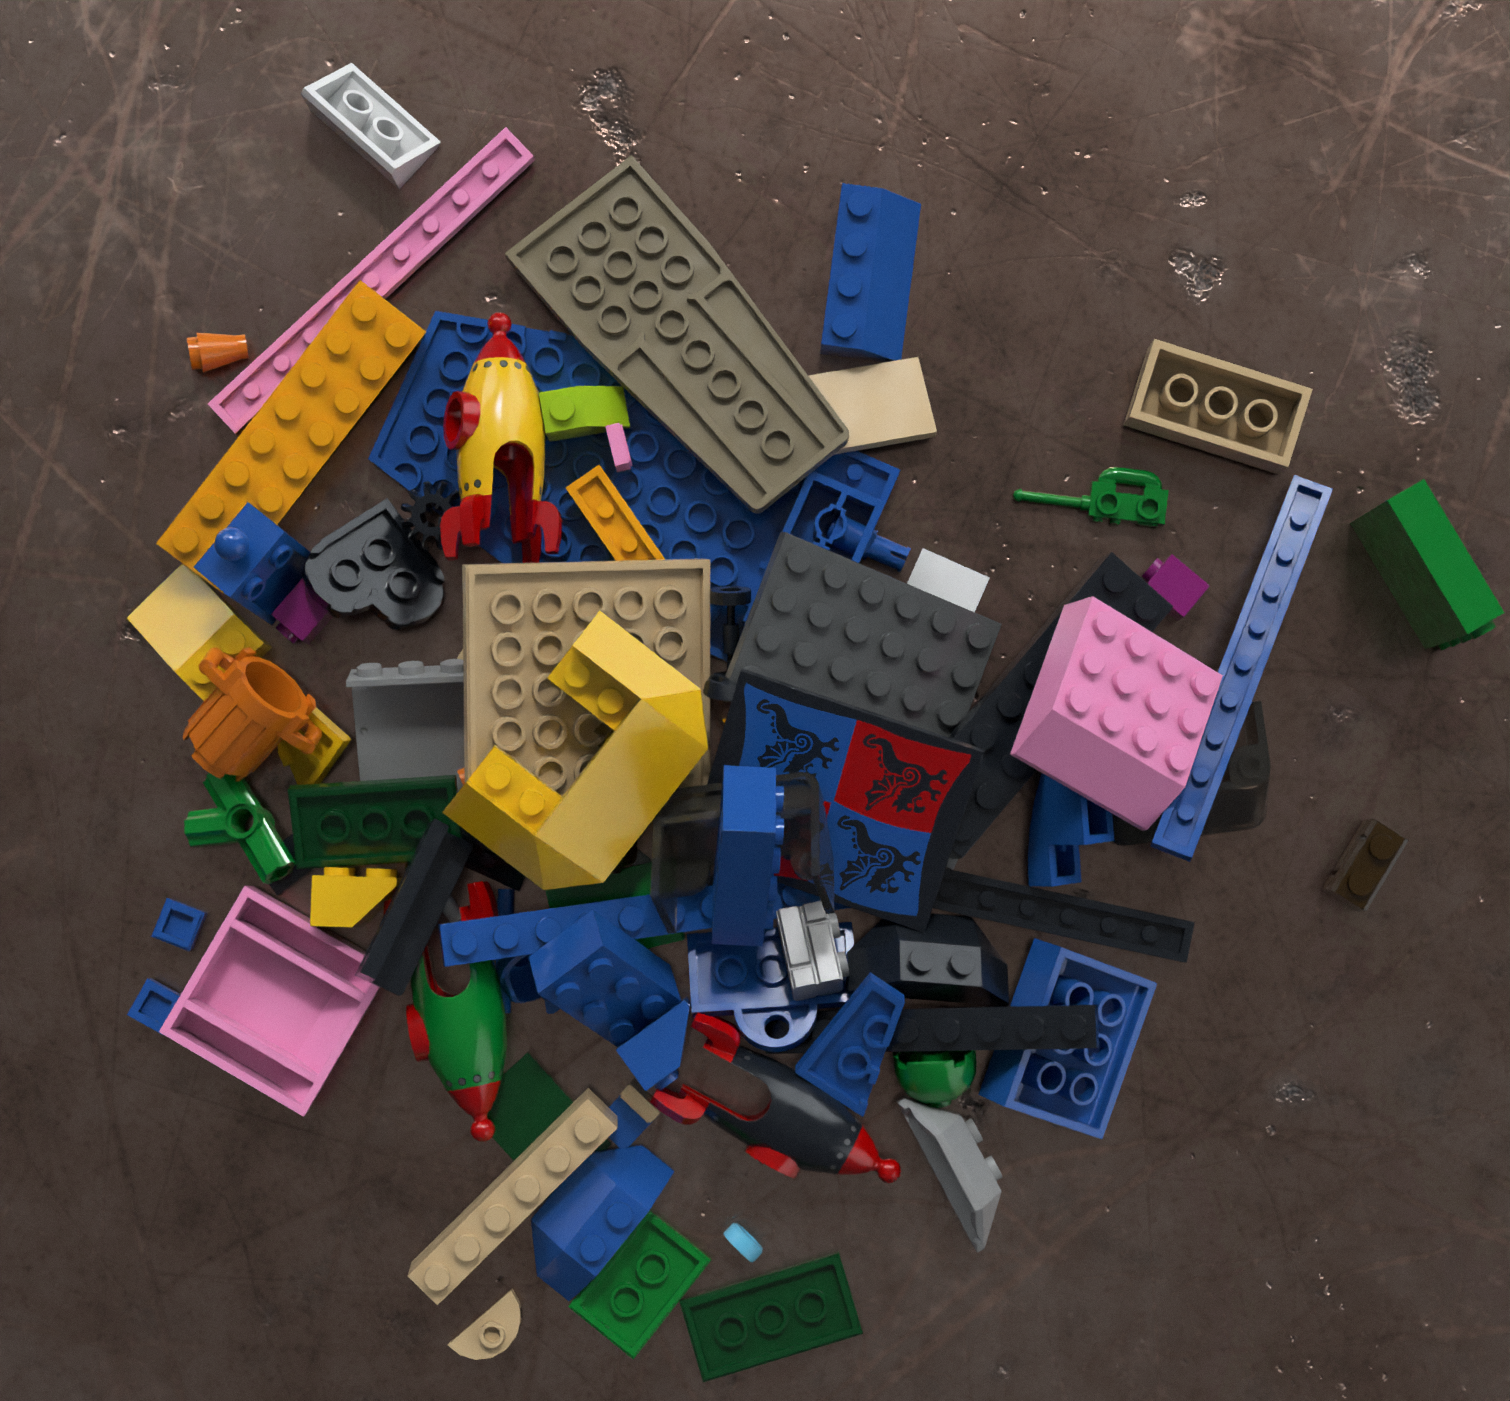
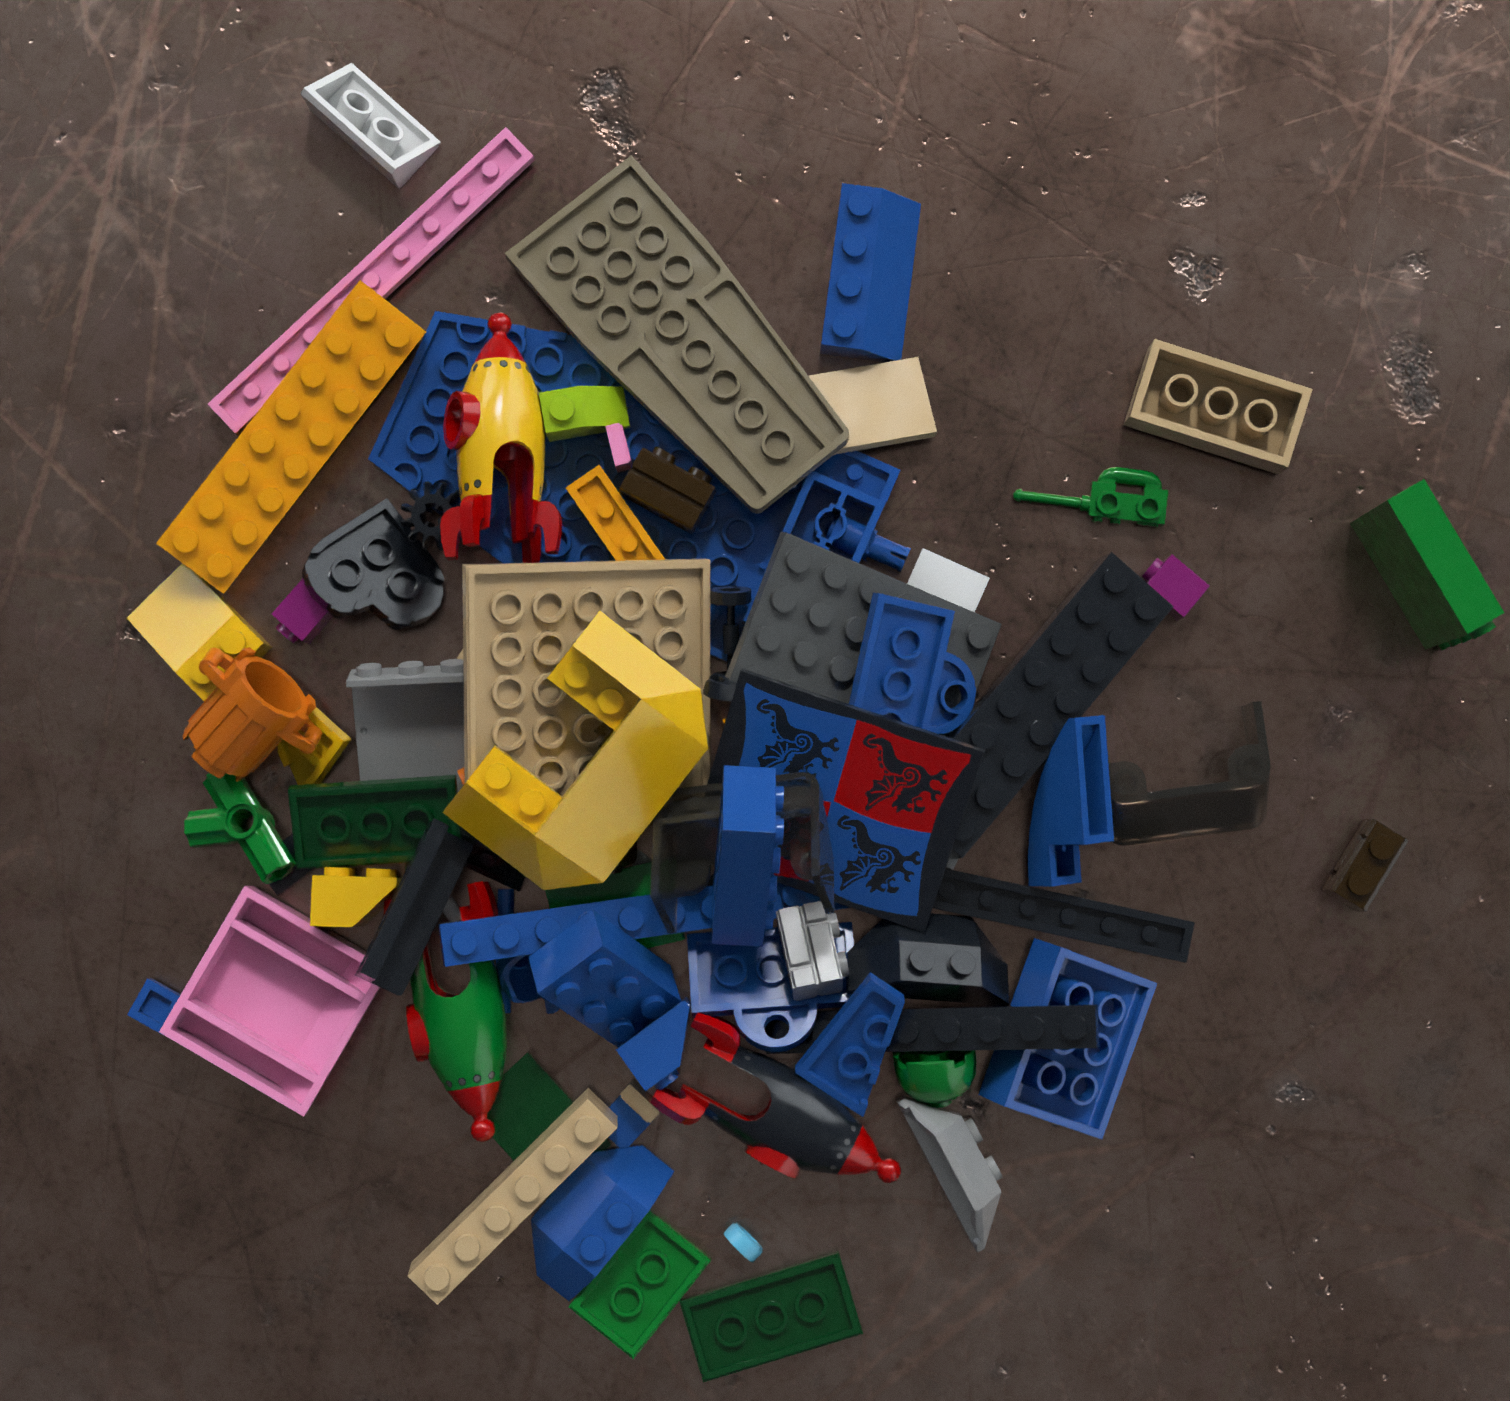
(179, 924): blue tile -> none
(216, 350): orange cone -> none
(254, 562): blue slope -> none
(491, 1331): tan plate -> none
(668, 489): none -> dark brown brick
(907, 667): none -> blue plate
(1116, 713): bright pink slope -> none
(1244, 663): blue plate -> none

